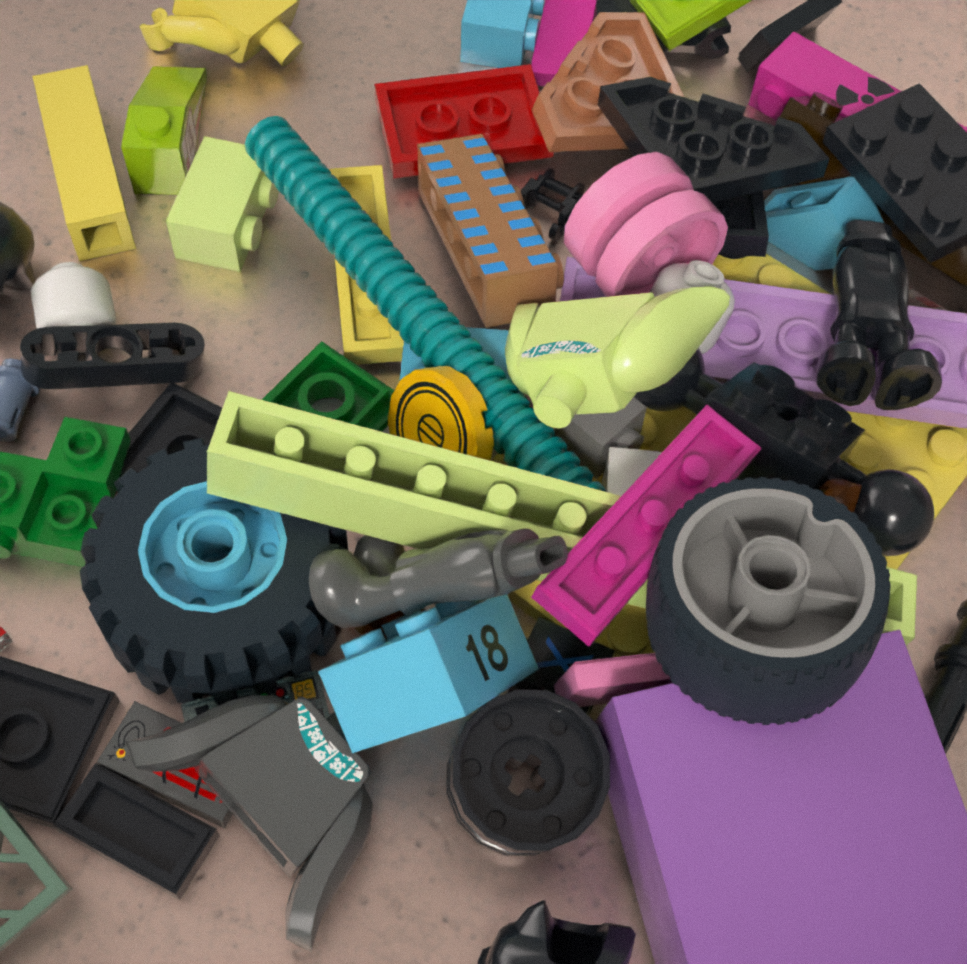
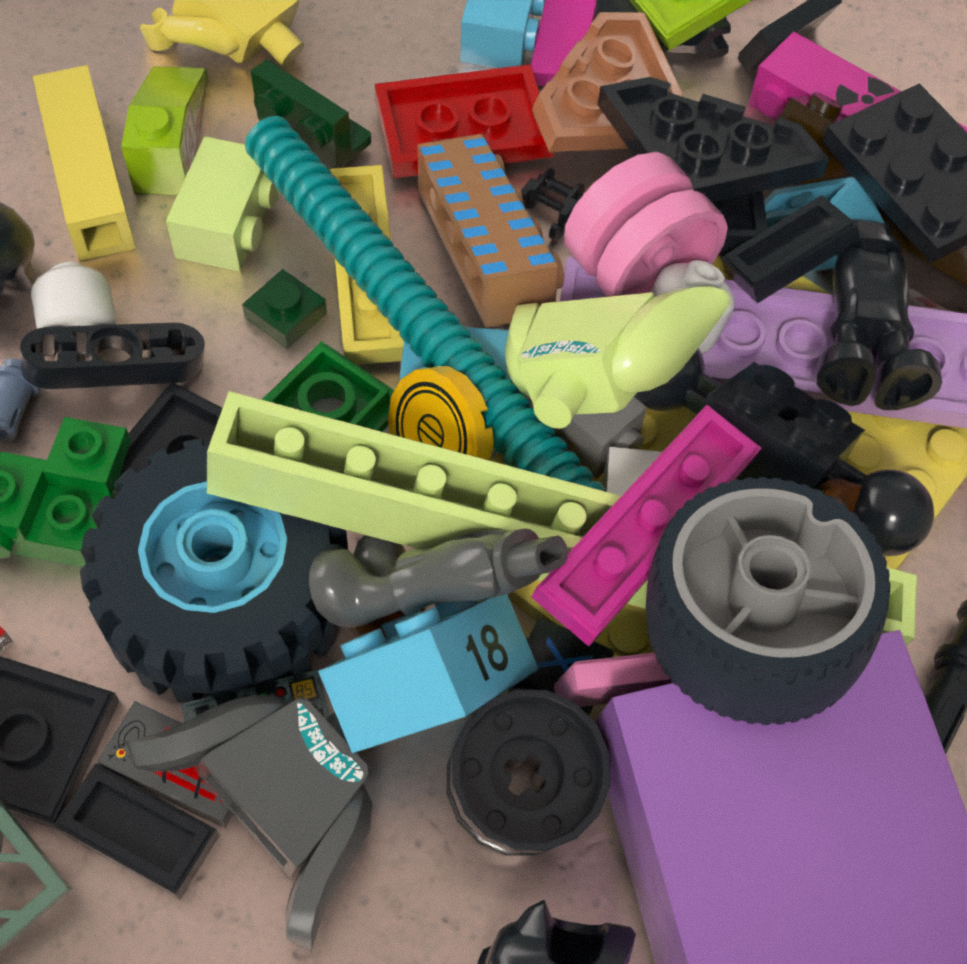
(284, 308): none -> dark green plate
(314, 117): none -> dark green bracket
(790, 248): none -> black tile

